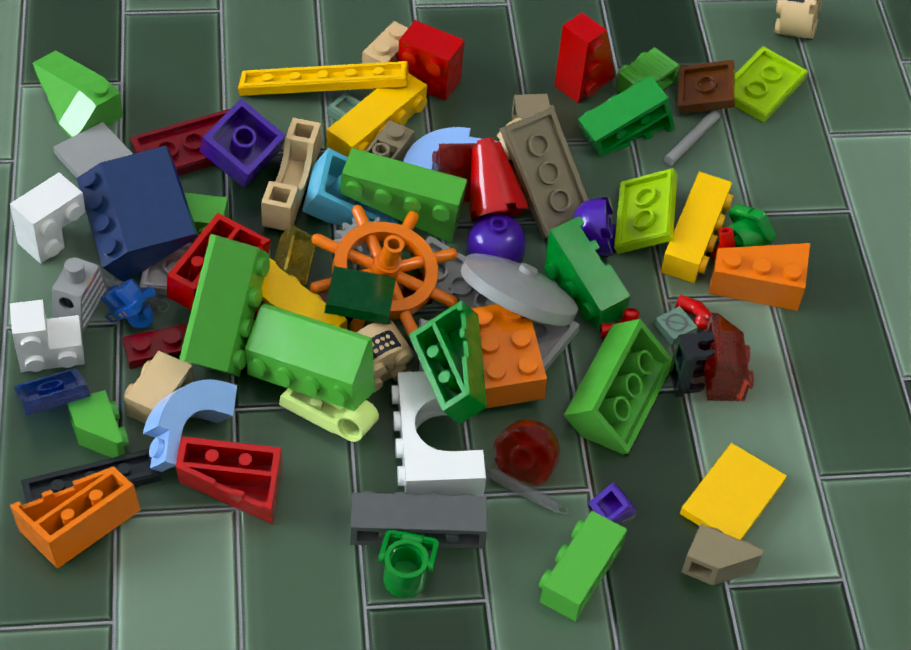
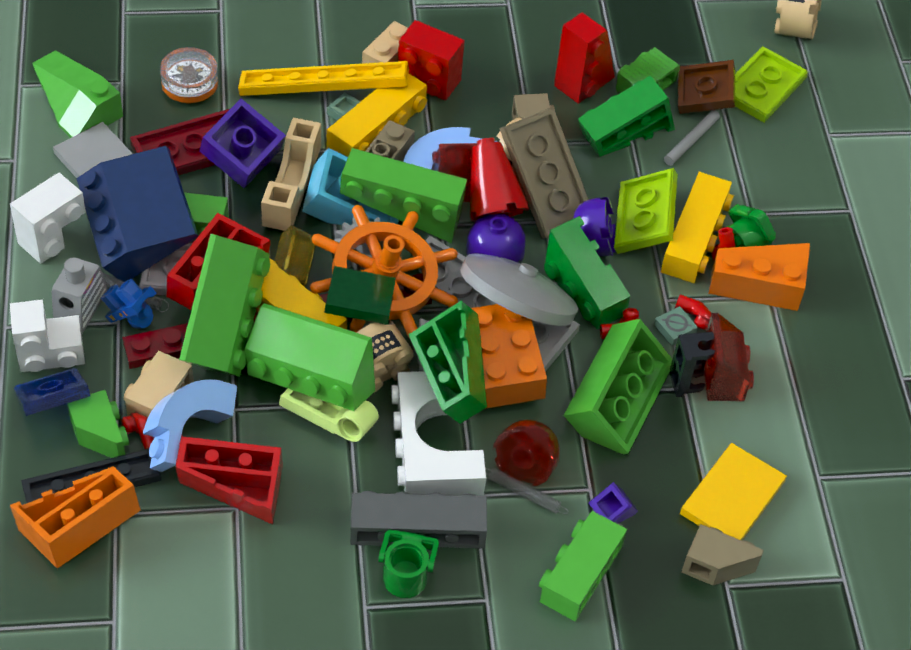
(136, 422): none -> red arm
(189, 75): none -> clear piece

